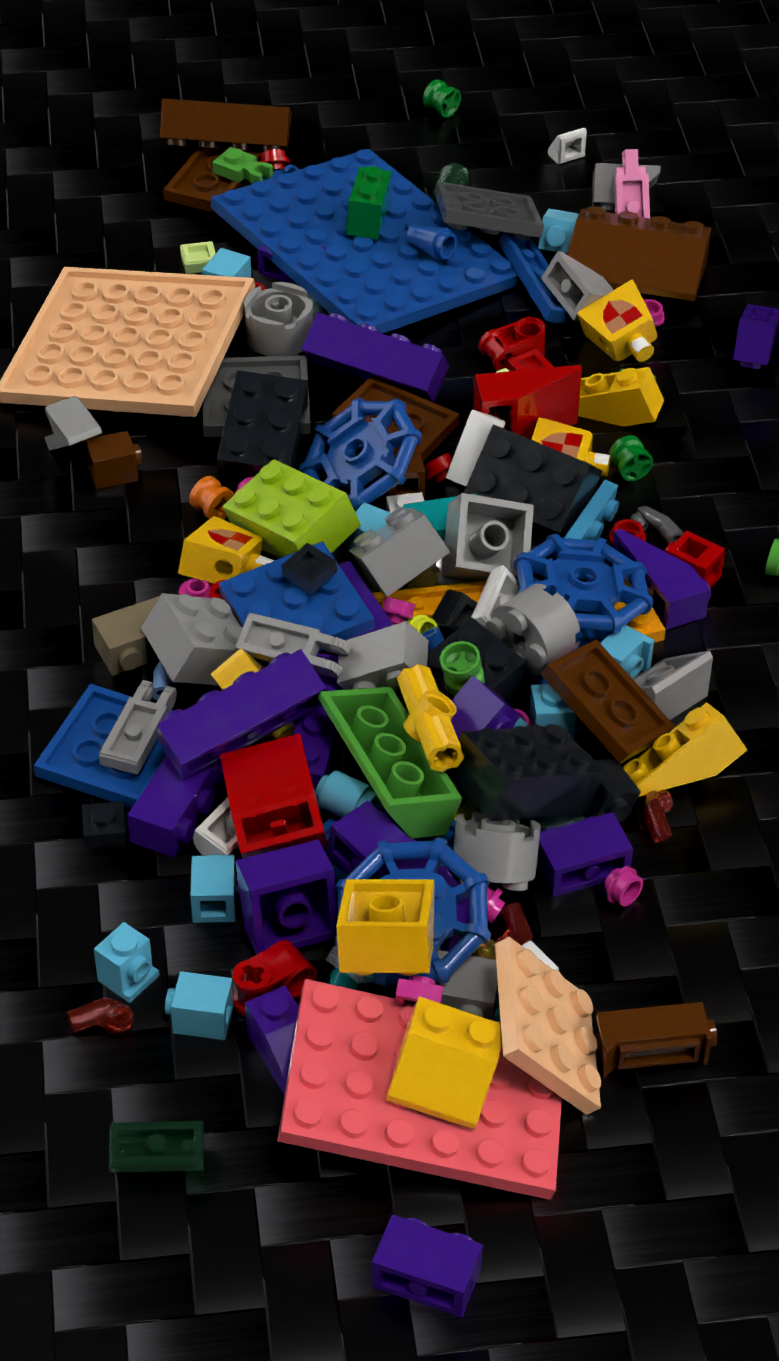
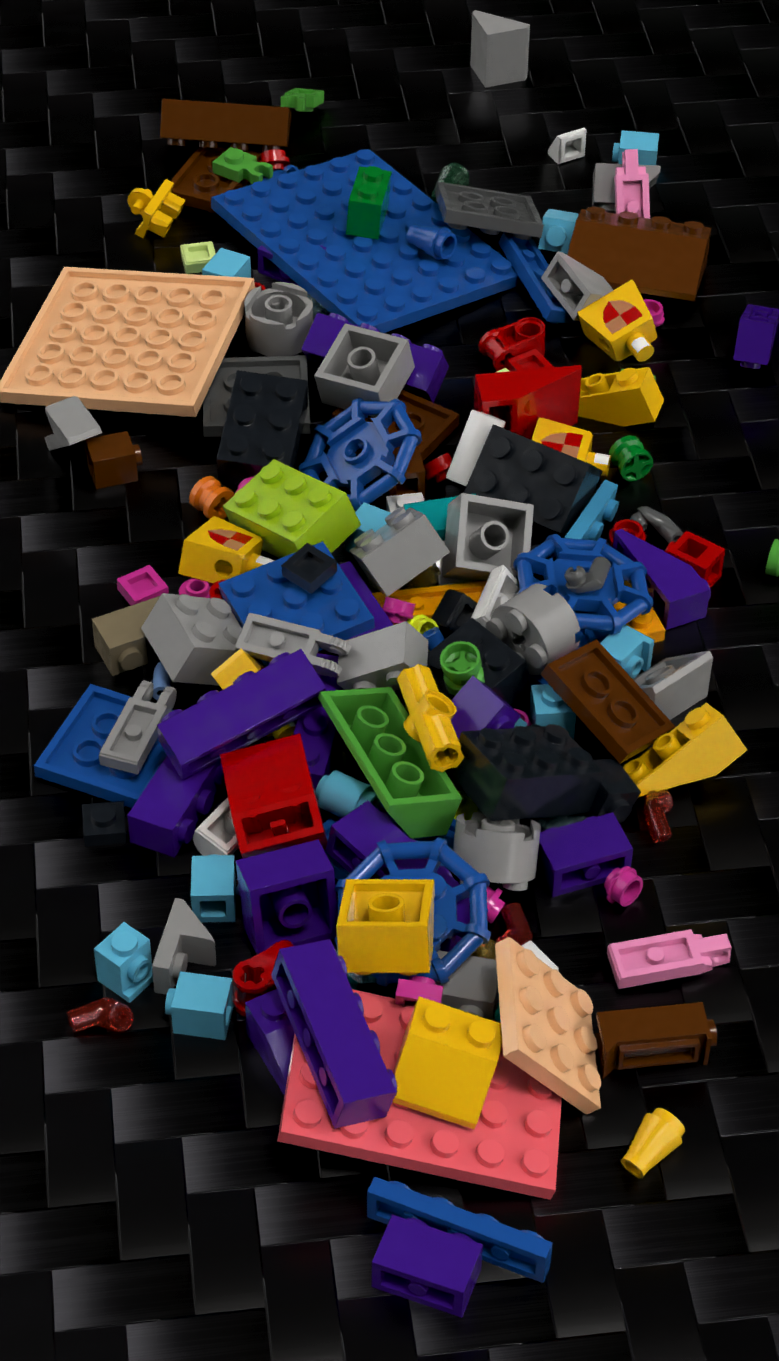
(141, 585): none -> dark pink plate
(156, 210): none -> yellow hips
(157, 1146): clear green brick -> none
(182, 942): none -> light grey slope
(302, 99): none -> bright green plate
(334, 1033): none -> dark purple brick
(364, 367): none -> light grey brick
(441, 98): green wheel -> none
(499, 49): none -> light grey slope
(503, 1246): none -> blue plate
(593, 580): none -> dark grey arm
(643, 141): none -> medium azure brick
(653, 1141): none -> yellow cone
(666, 957): none -> bright pink hinge

